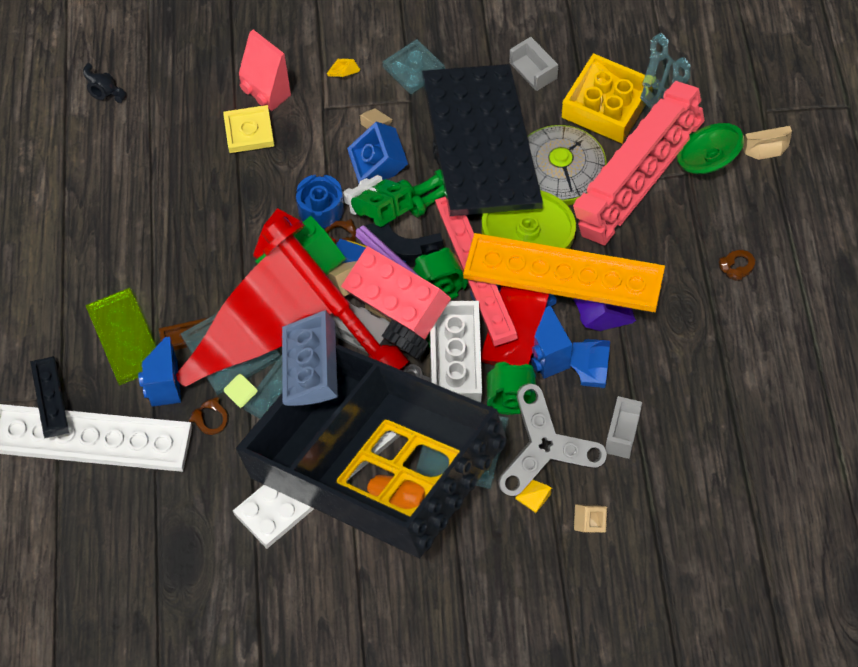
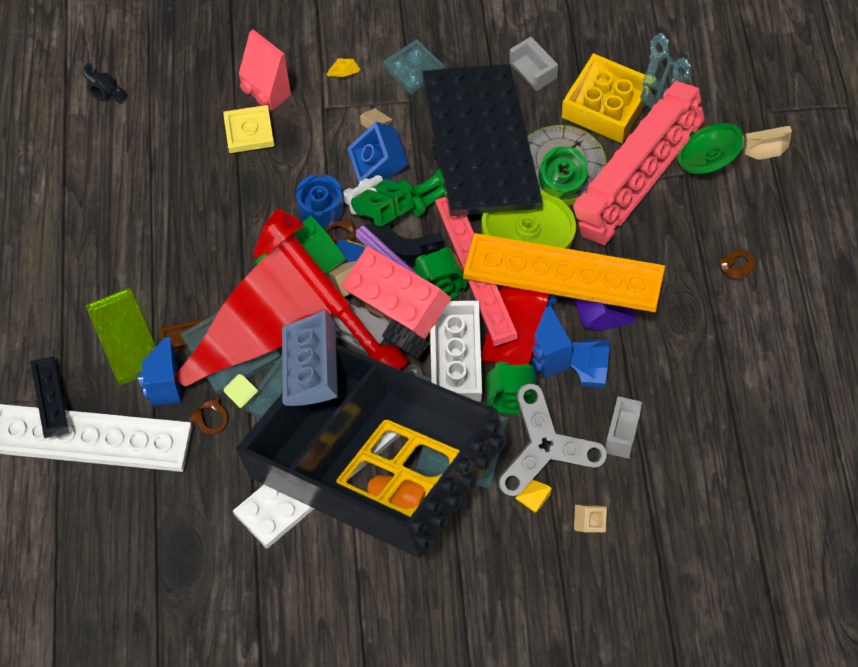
(558, 160): none -> green brick

